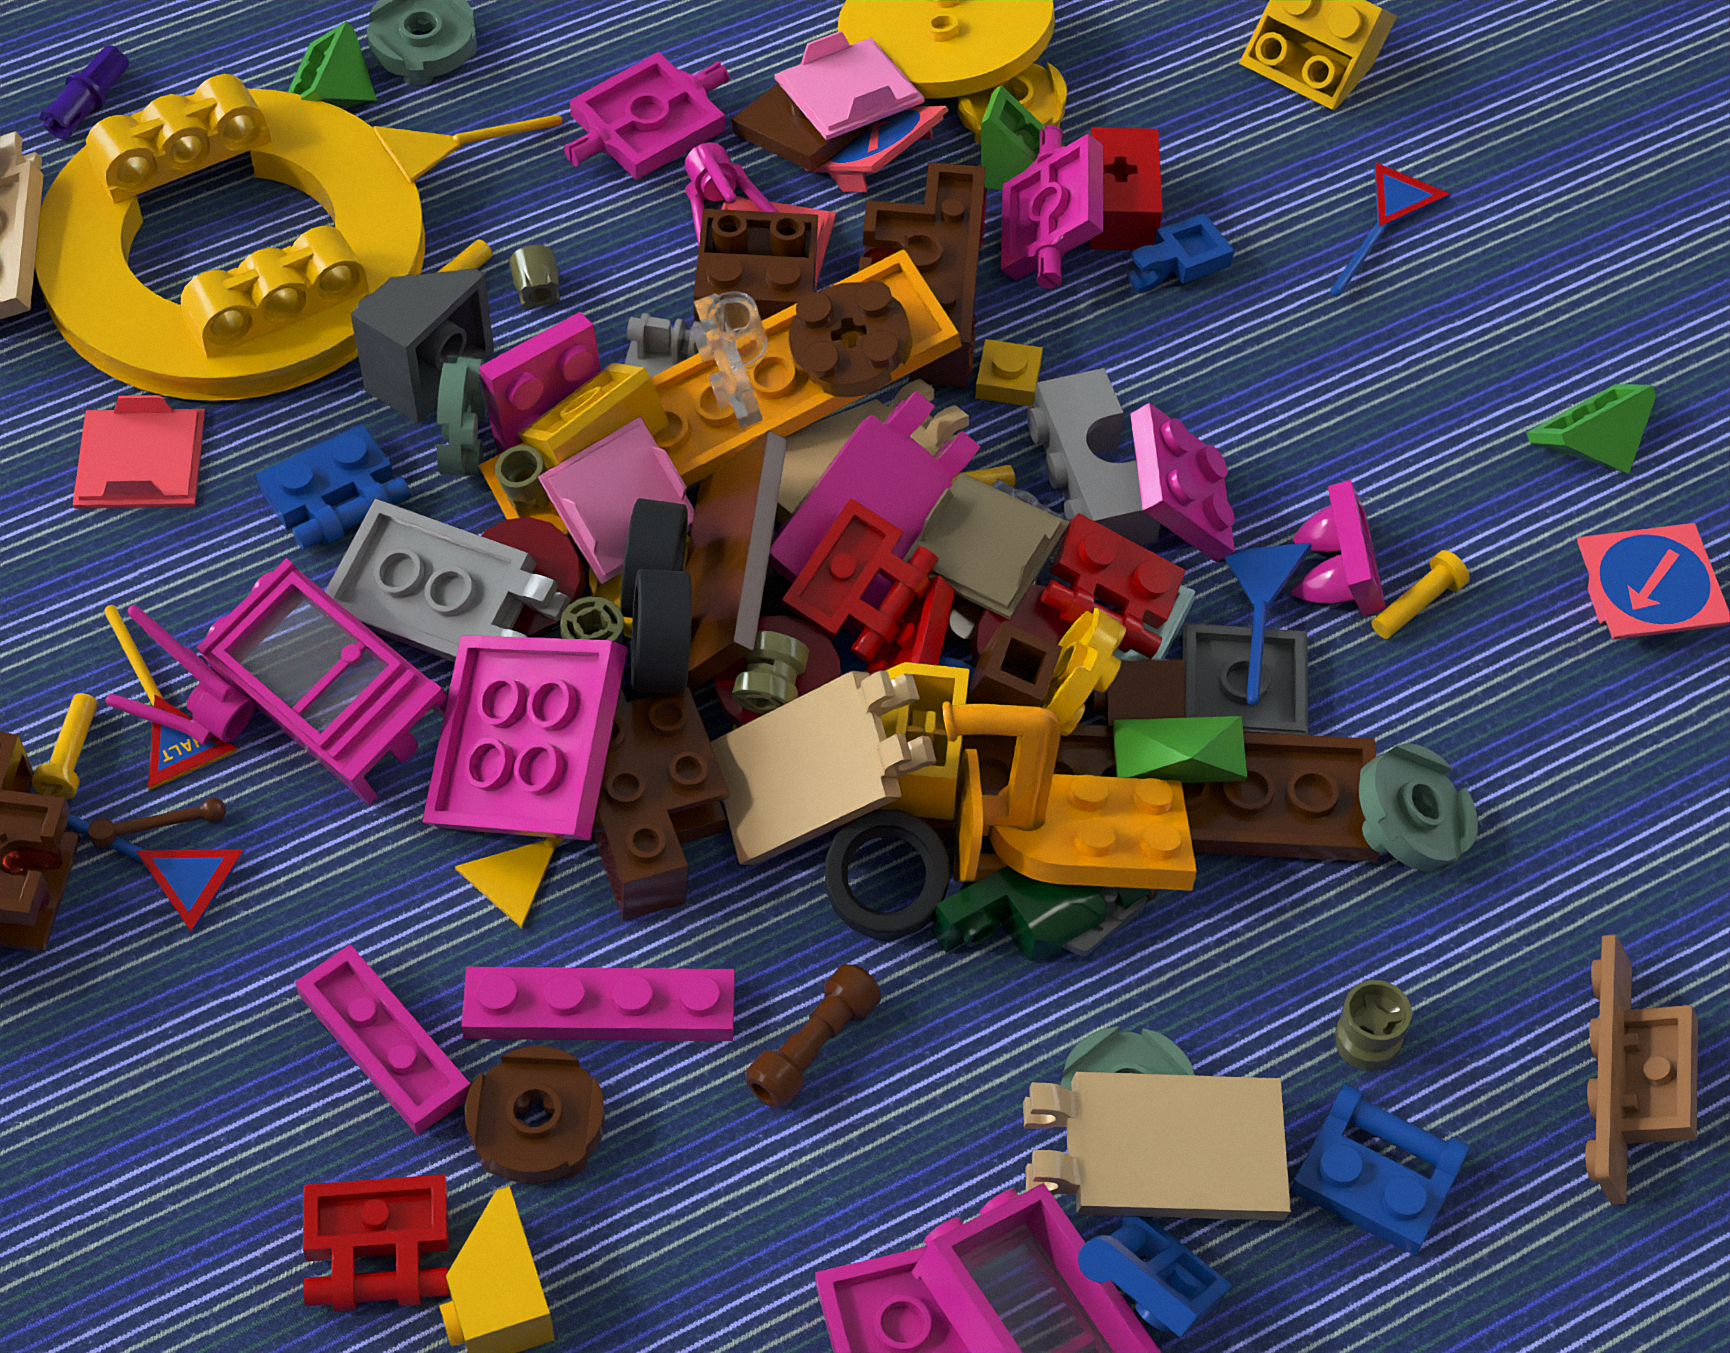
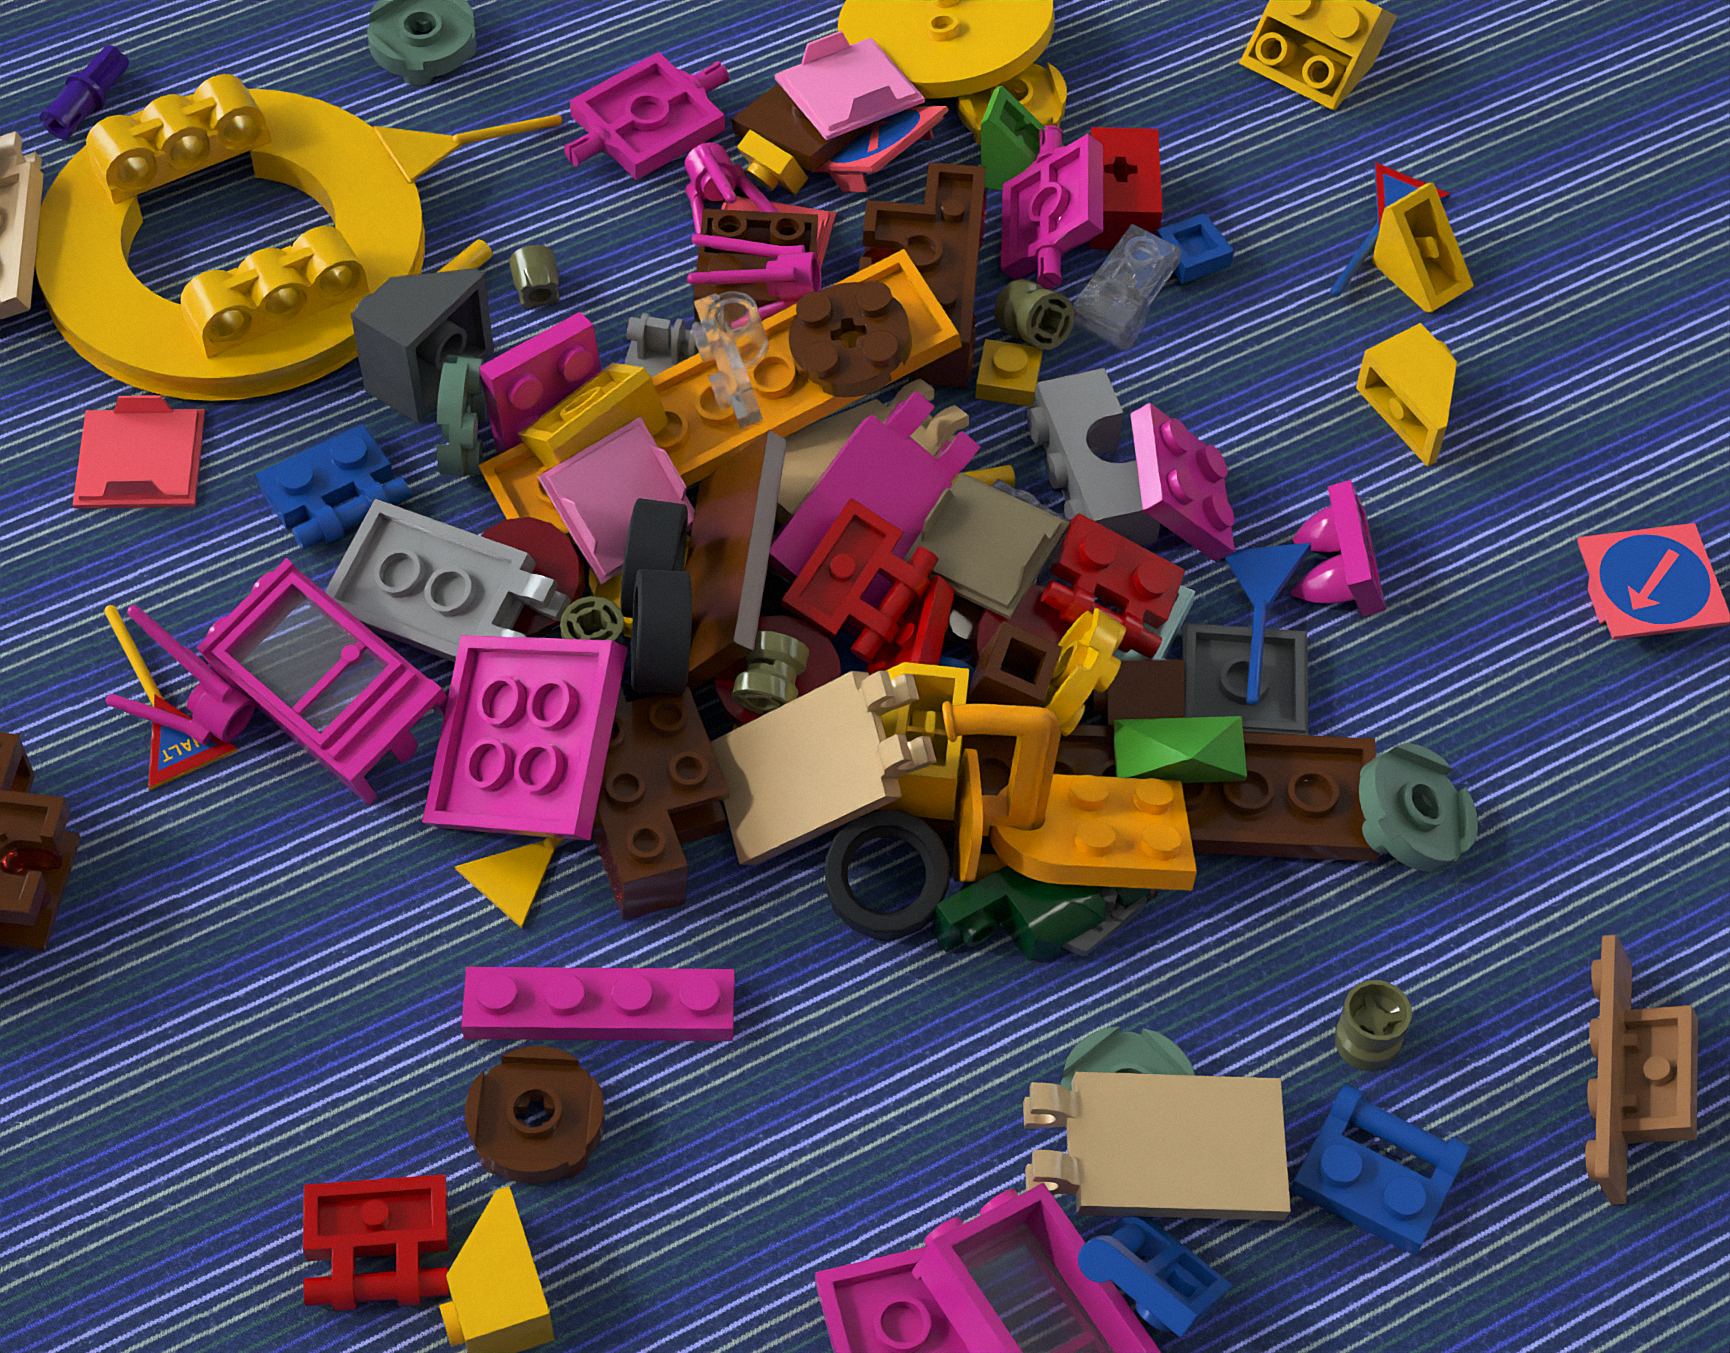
(58, 775): yellow piece -> none
(104, 832): reddish brown hinge -> none
(186, 876): piece -> none
(334, 70): bright green slope -> none
(383, 1039): dark pink plate -> none
(518, 476): olive hose -> none
(771, 164): none -> yellow plate
(778, 1075): reddish brown piece -> none
(787, 277): none -> dark pink plant
(1034, 314): none -> olive wheel
(1120, 292): none -> clear plate
(1411, 387): none -> yellow slope
(1420, 250): none -> yellow slope
(1446, 573): yellow piece -> none
(1600, 428): bright green slope -> none

